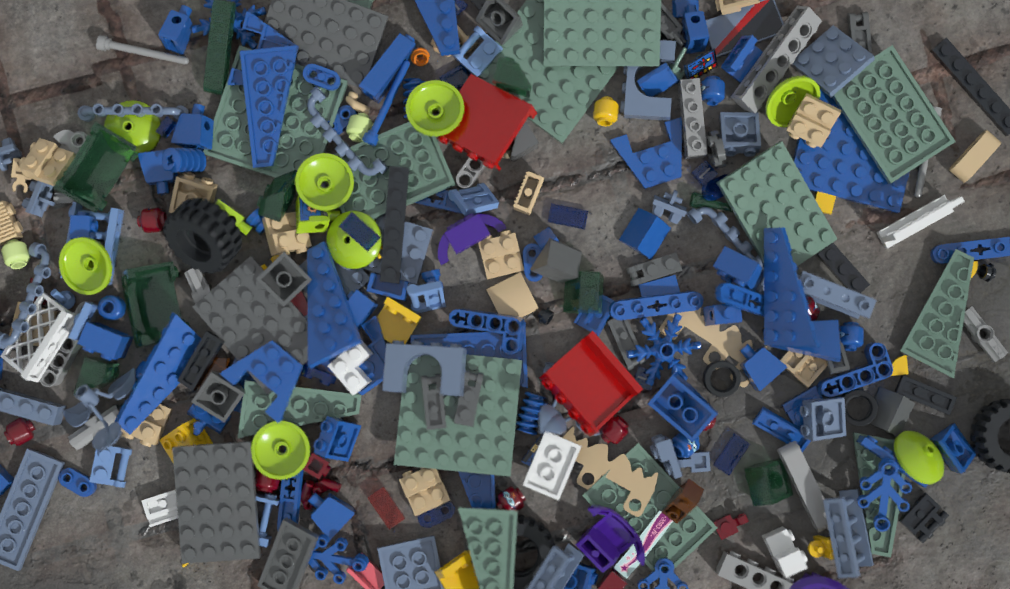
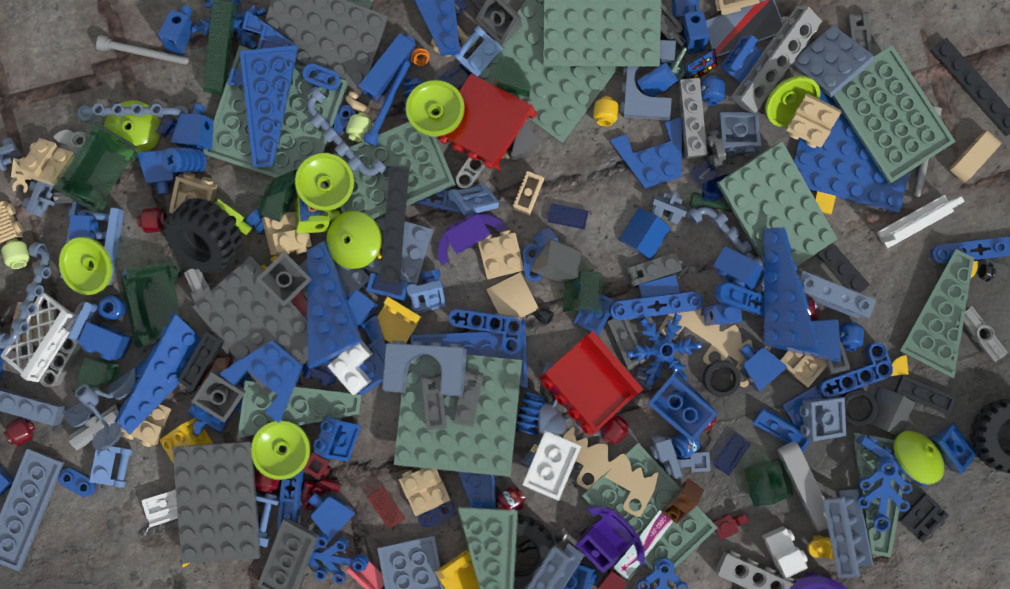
(65, 298): medium blue plate -> none
(359, 231): clear blue tile -> none

